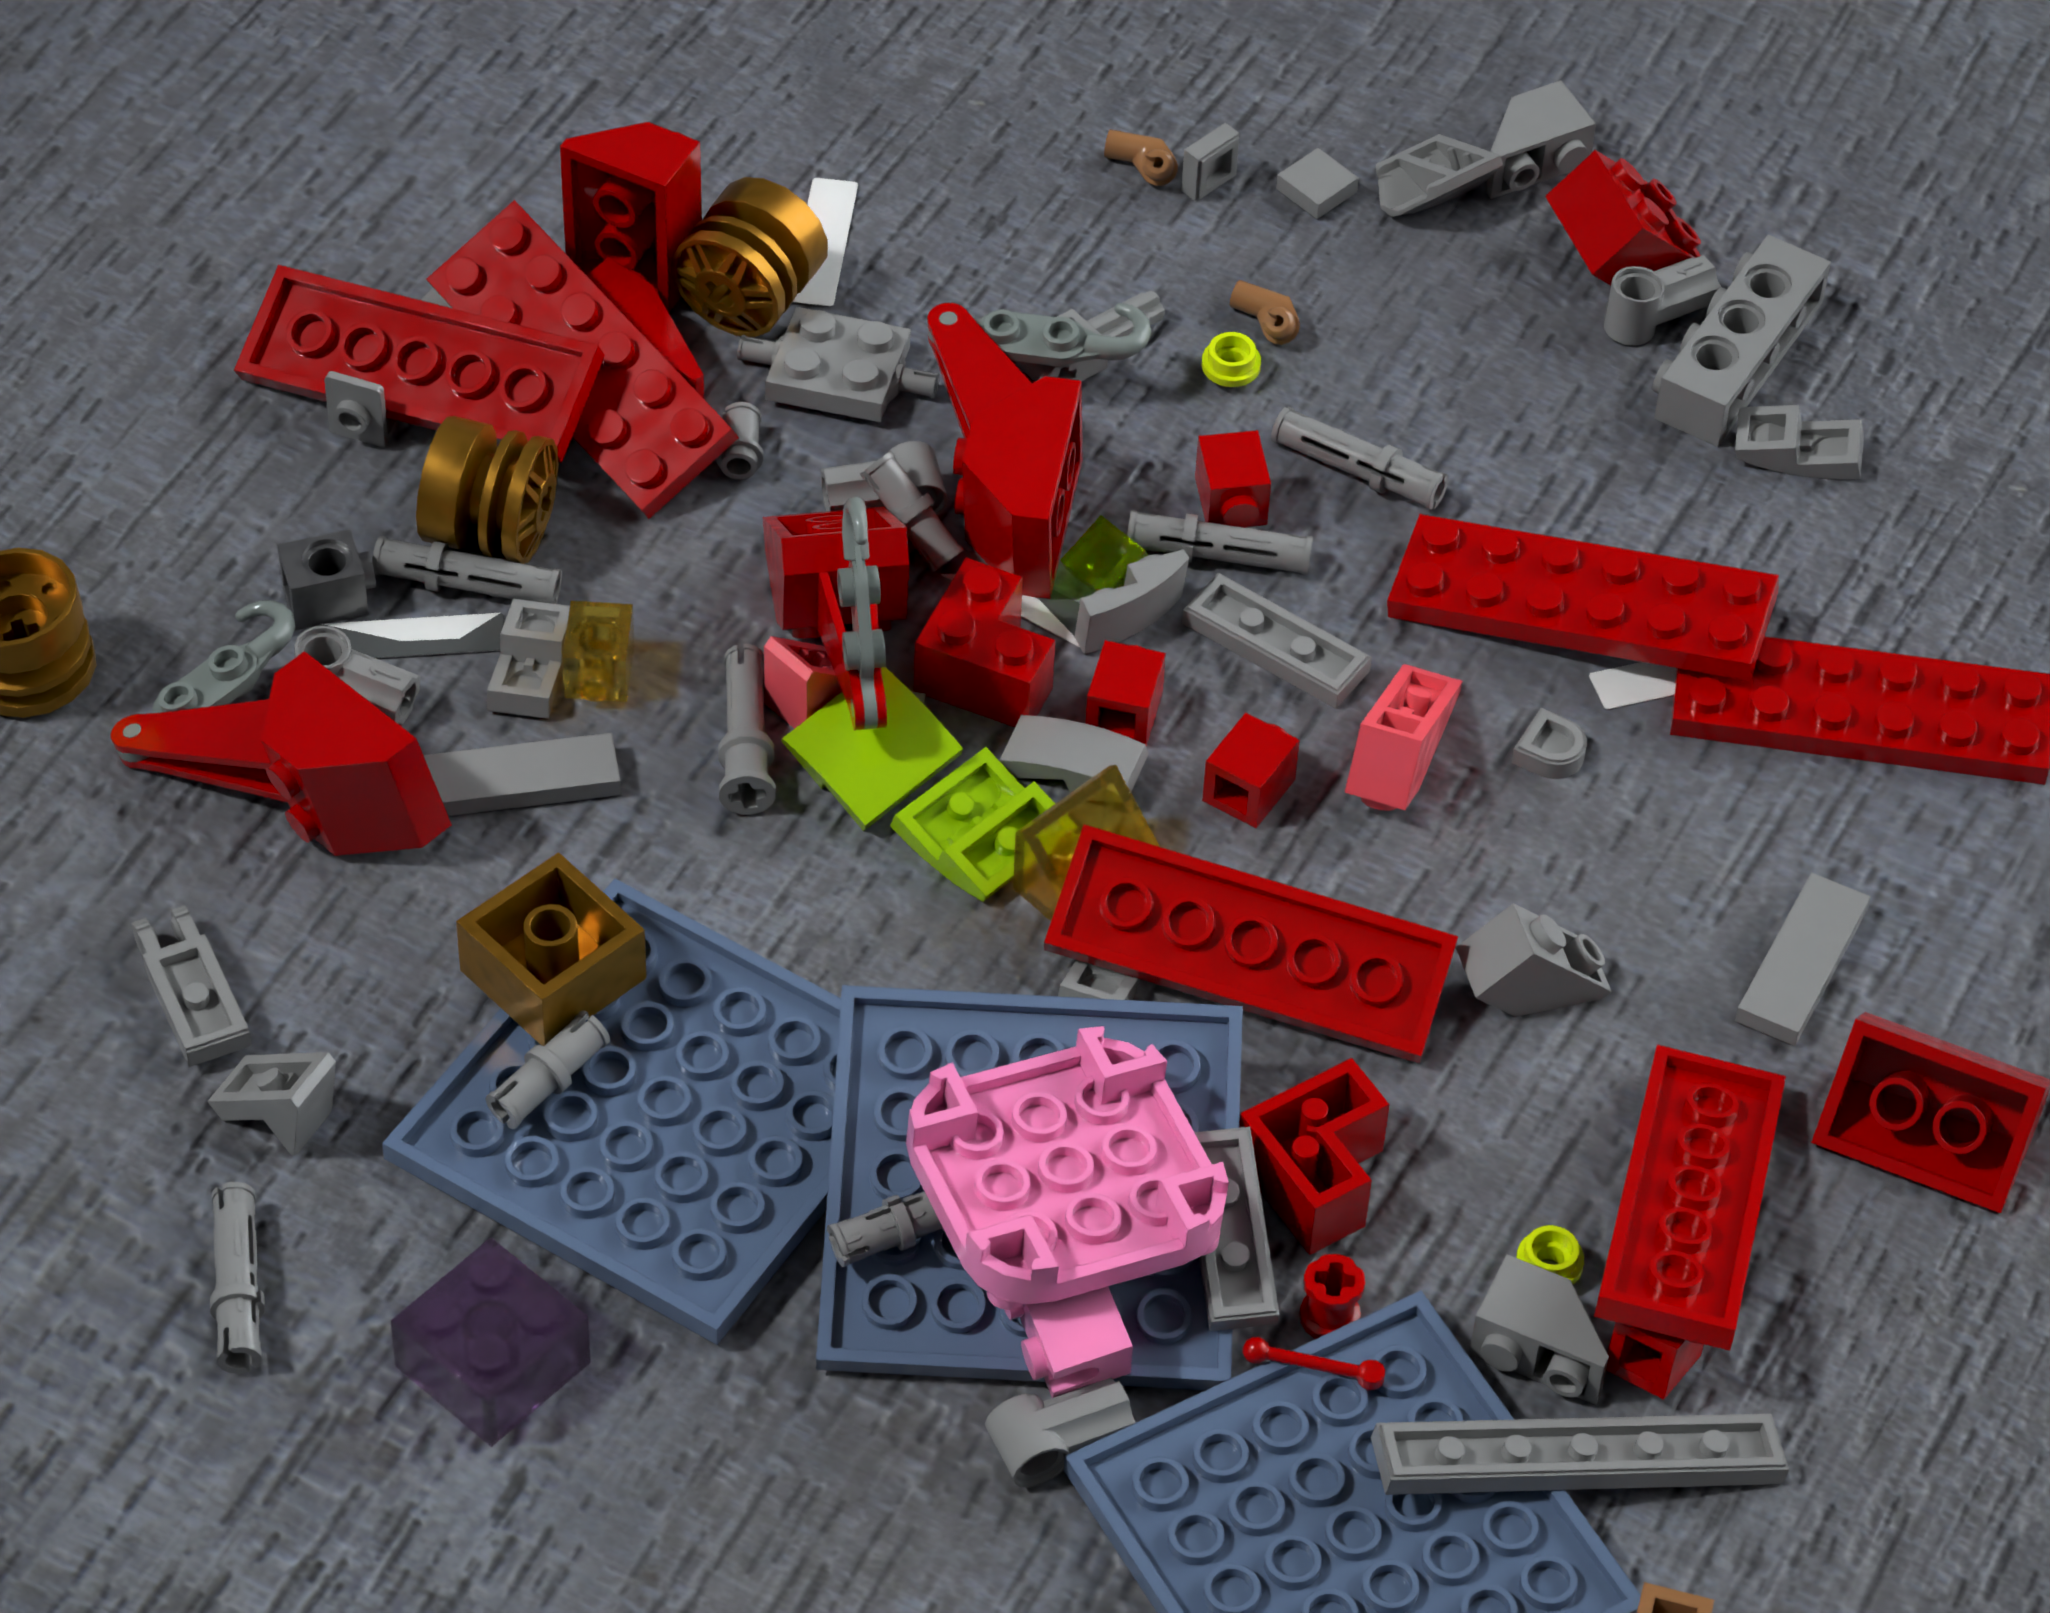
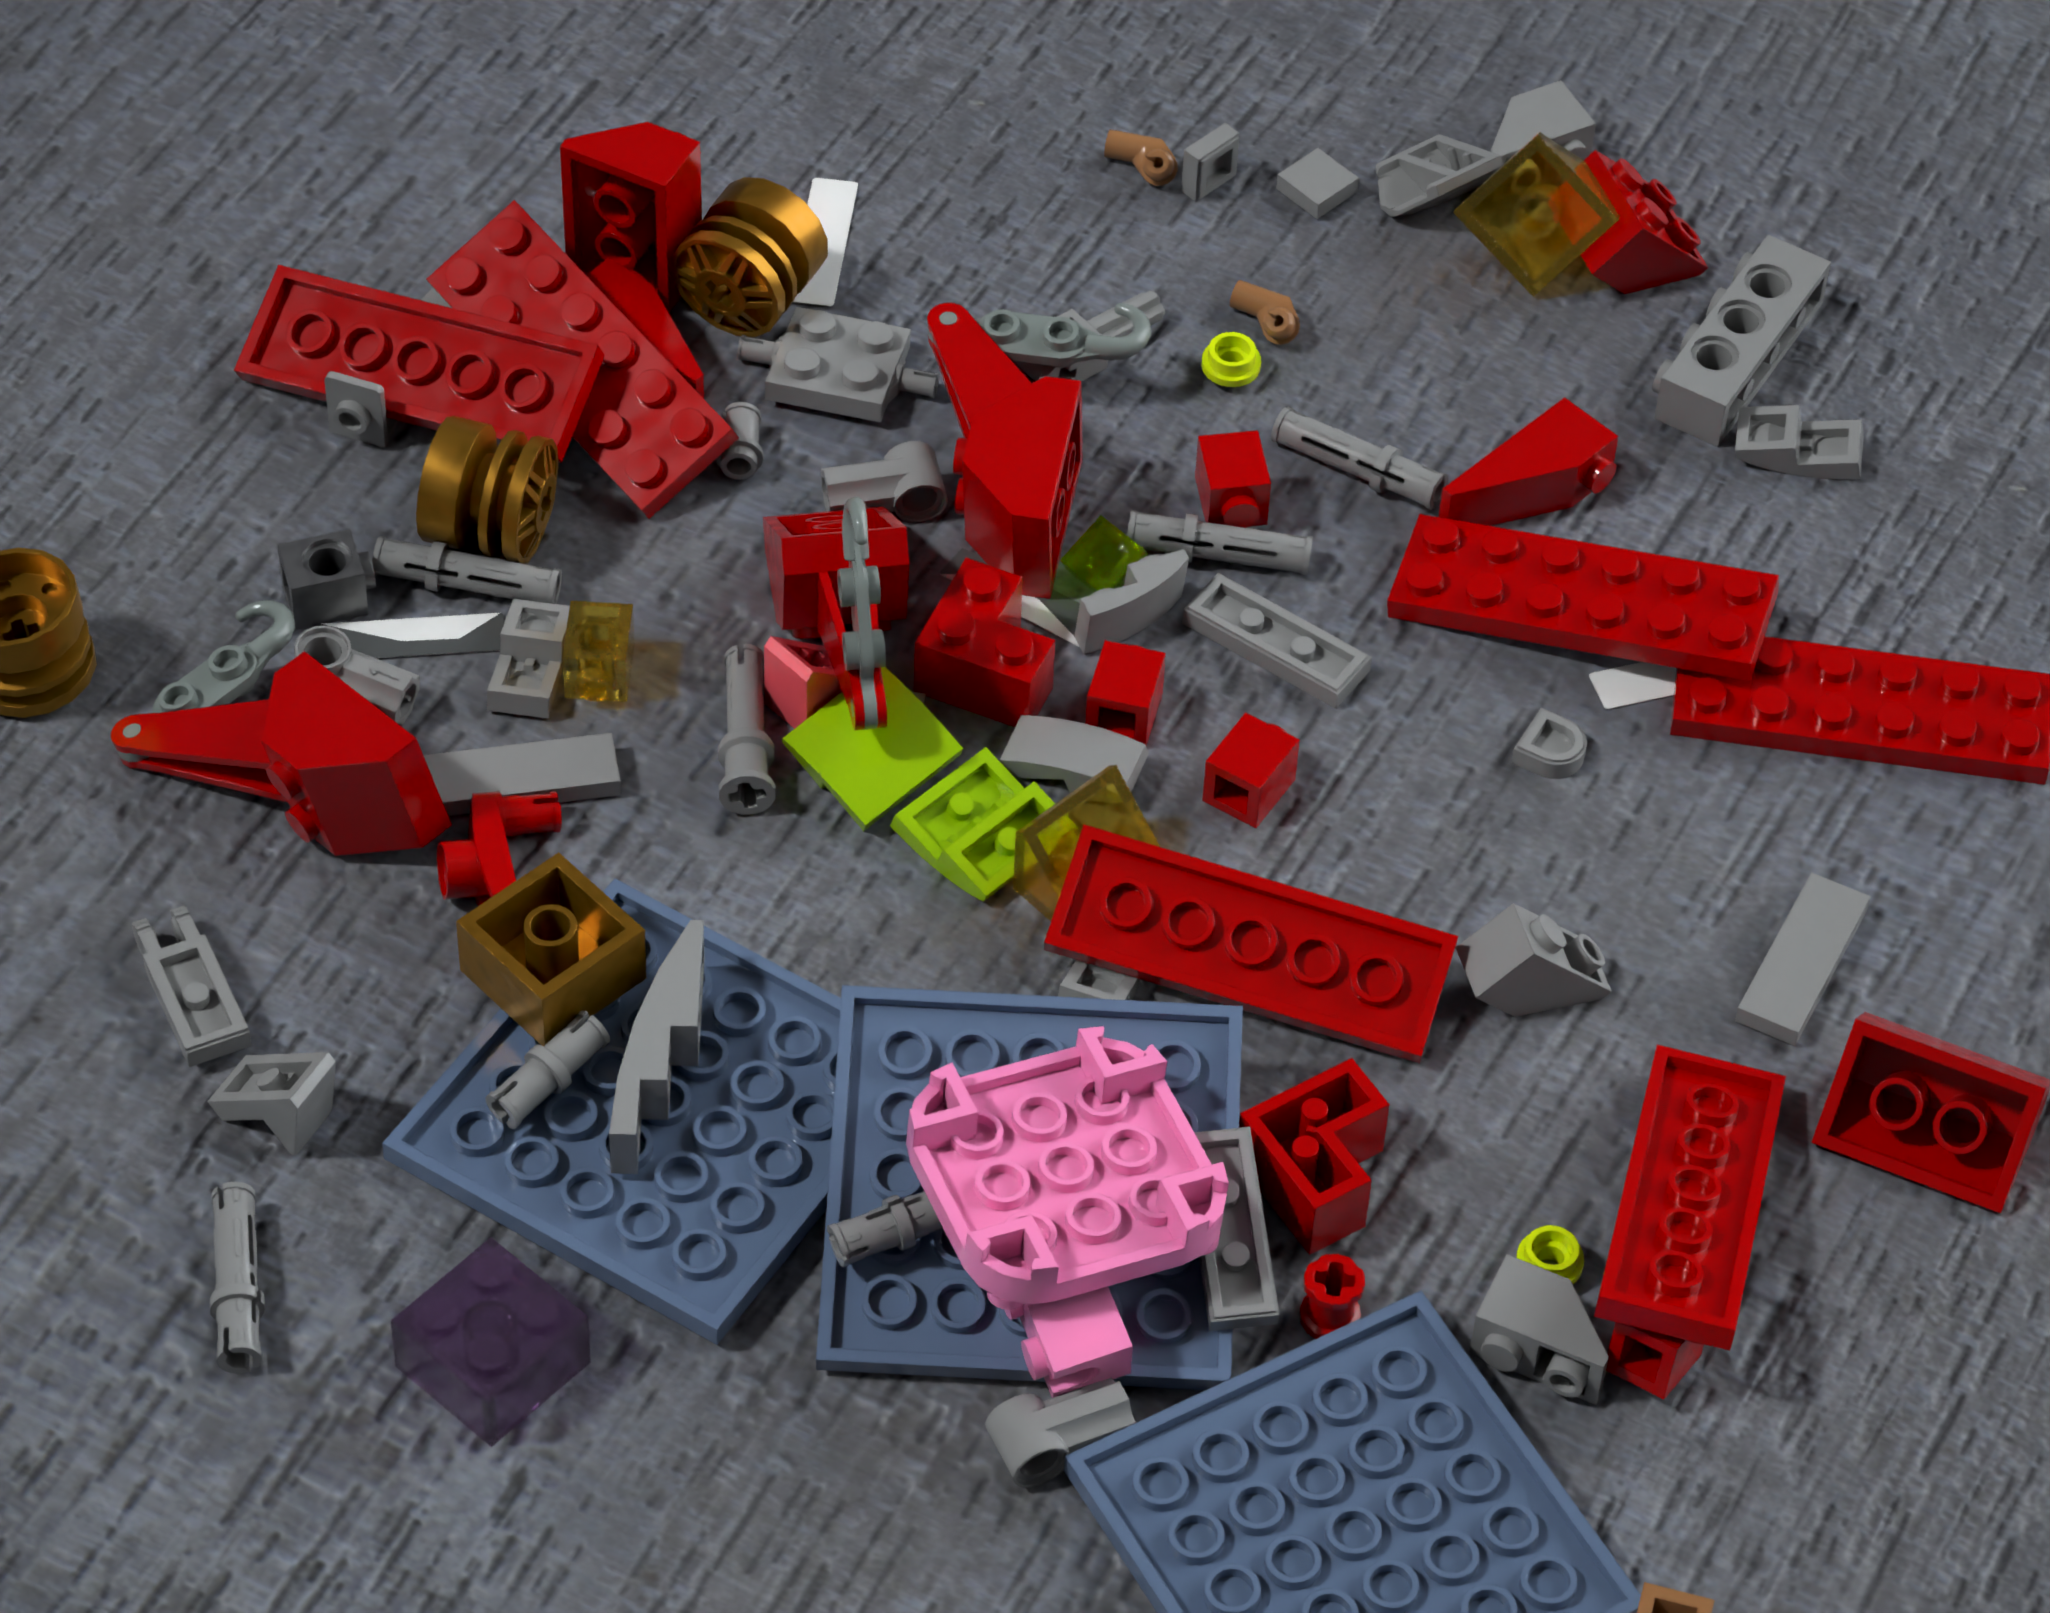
(483, 861): none -> red connector
(661, 1037): none -> light grey slope
(913, 510): light grey pin -> none
(1369, 1373): red hinge -> none
(1401, 738): coral slope -> none
(1536, 470): none -> red slope
(1538, 212): none -> clear yellow slope
(1578, 1453): light grey tile -> none
(1646, 298): light grey piece -> none

